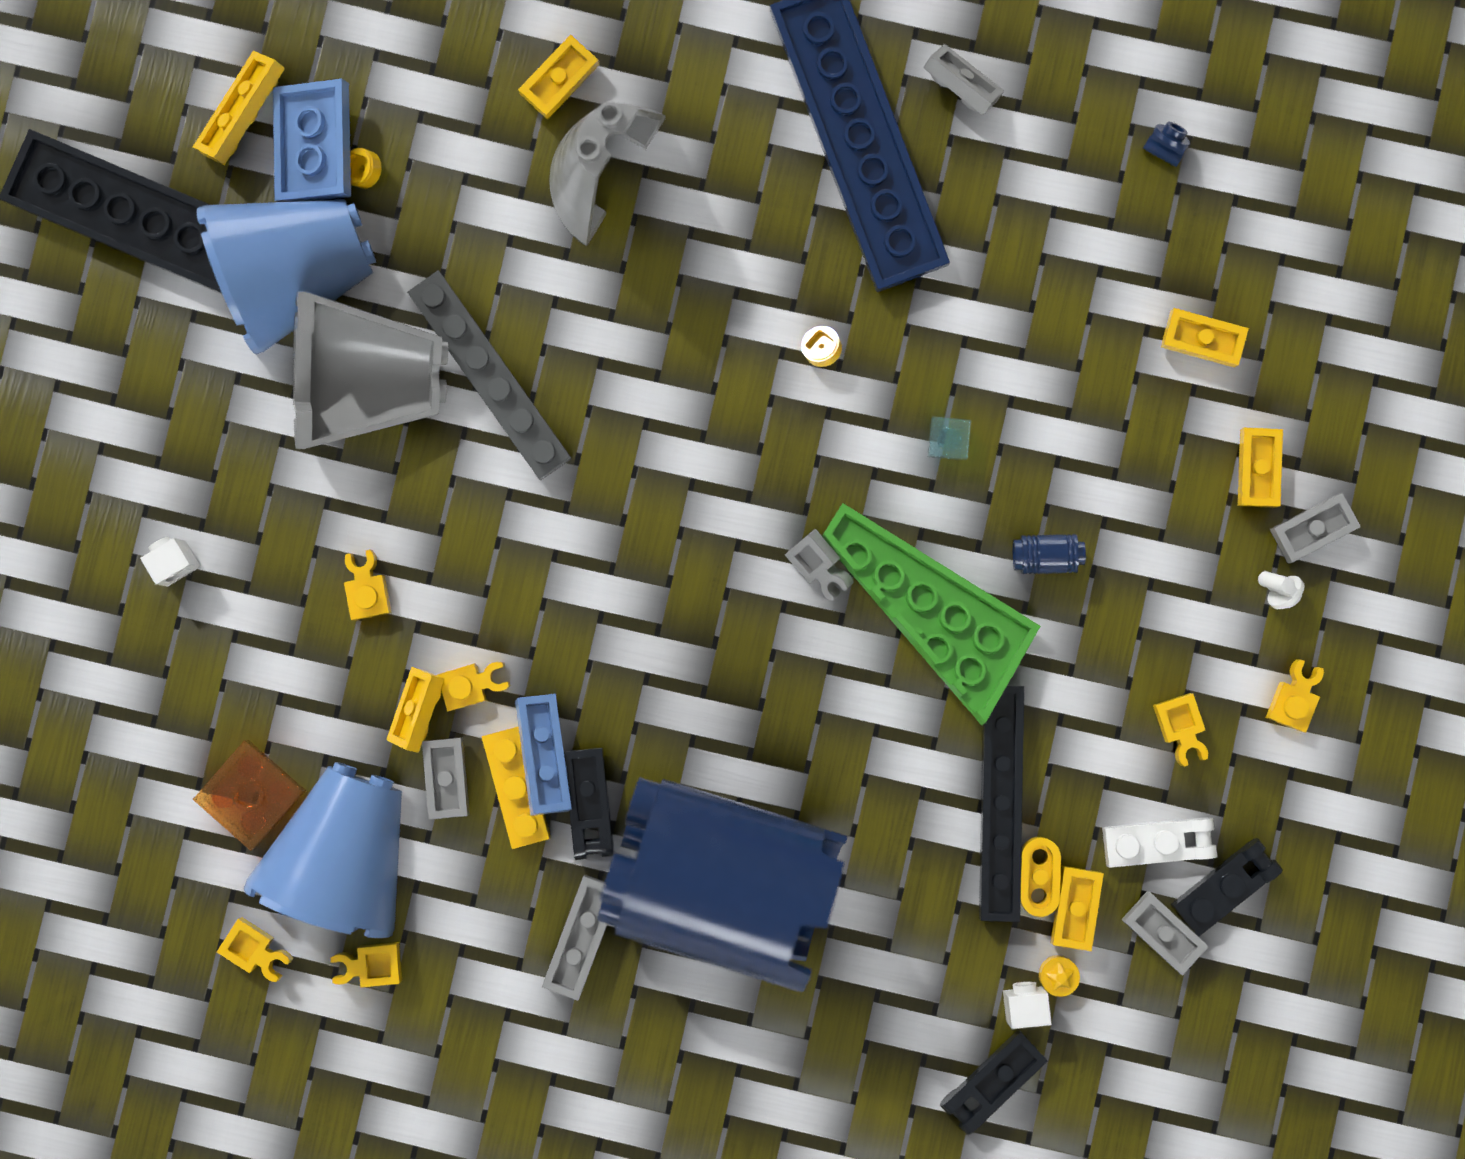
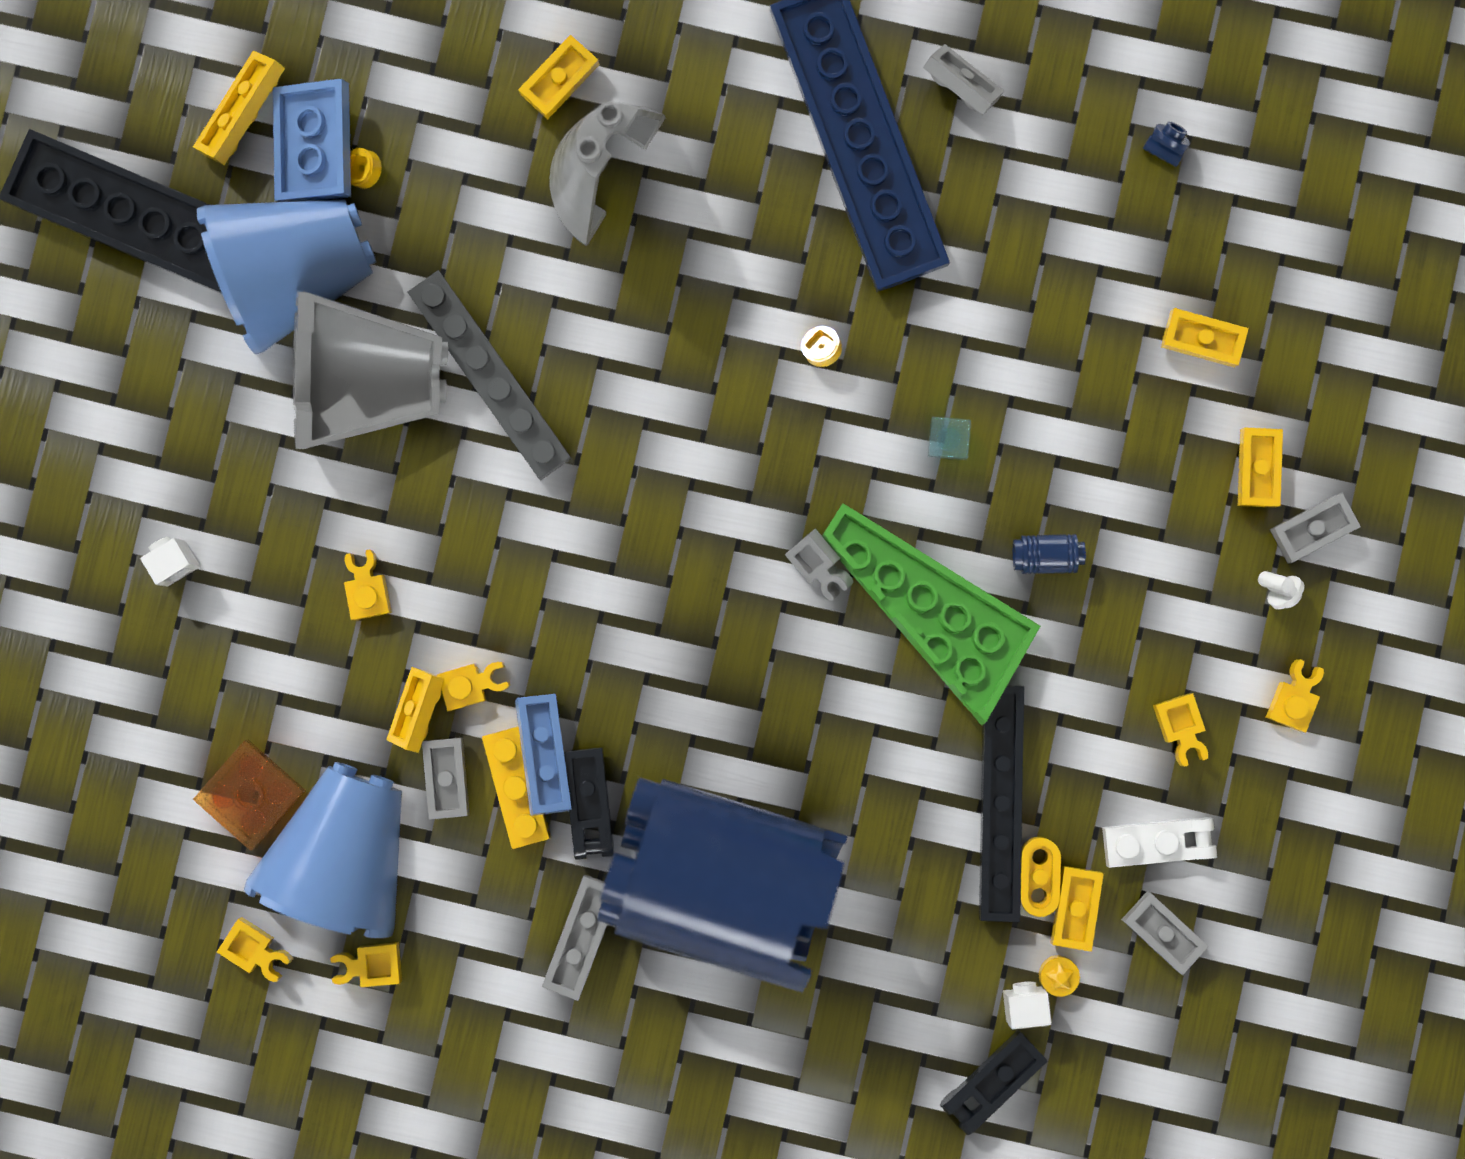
(1225, 887): black plate -> none

